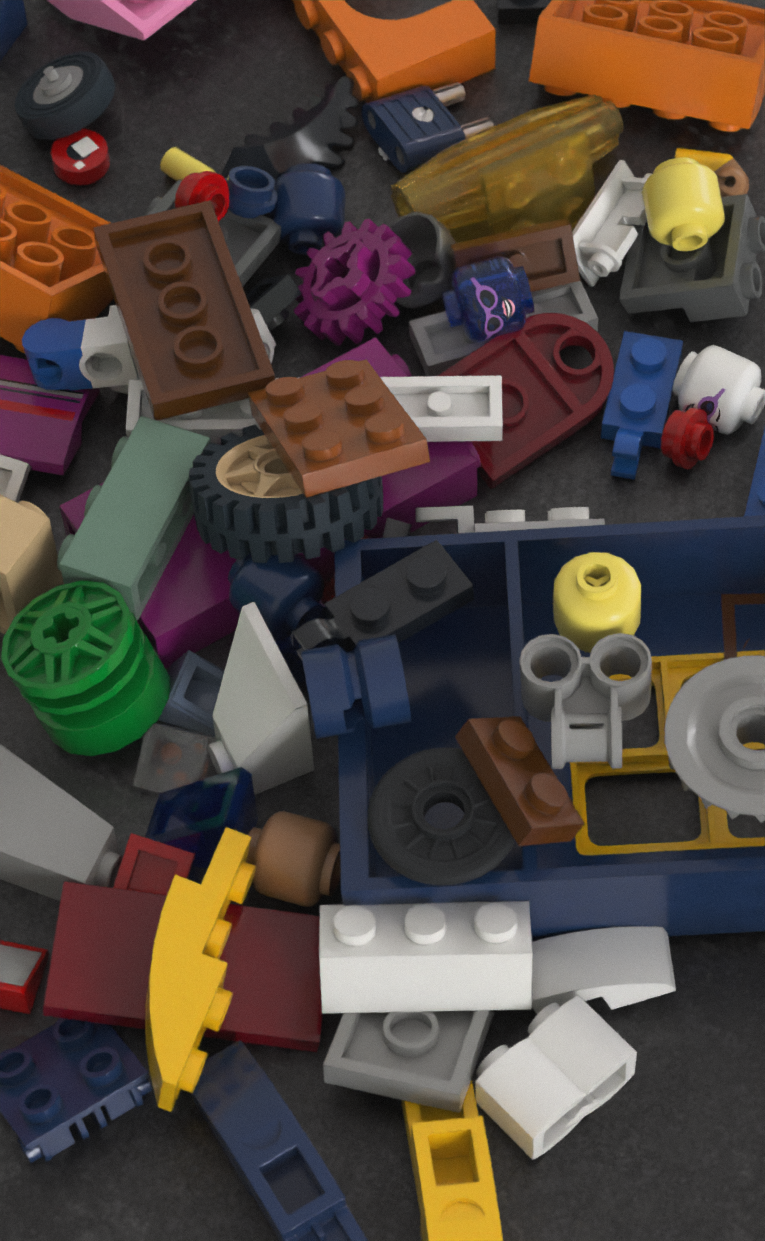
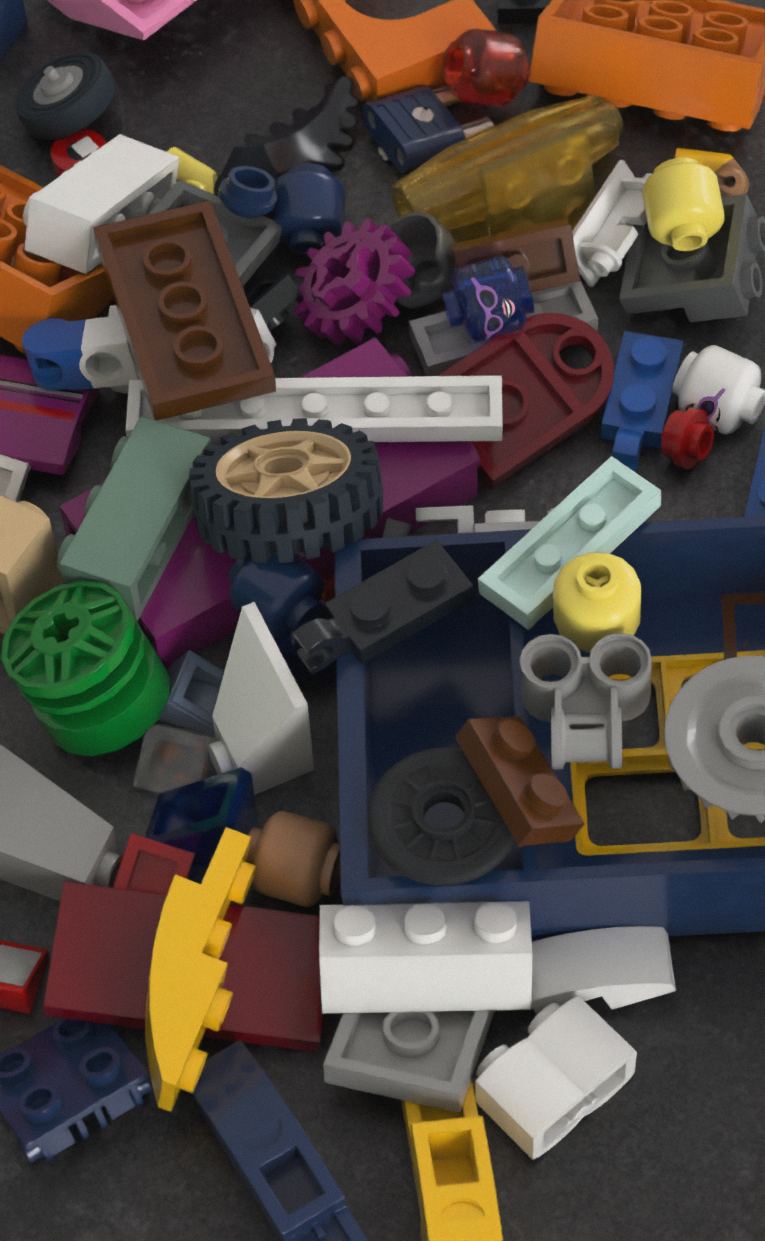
(98, 191): none -> white brick
(204, 187): red plate -> none
(337, 427): dark orange plate -> none
(356, 686): dark blue wheel -> none
(486, 67): none -> clear red head
(588, 520): none -> light aqua plate

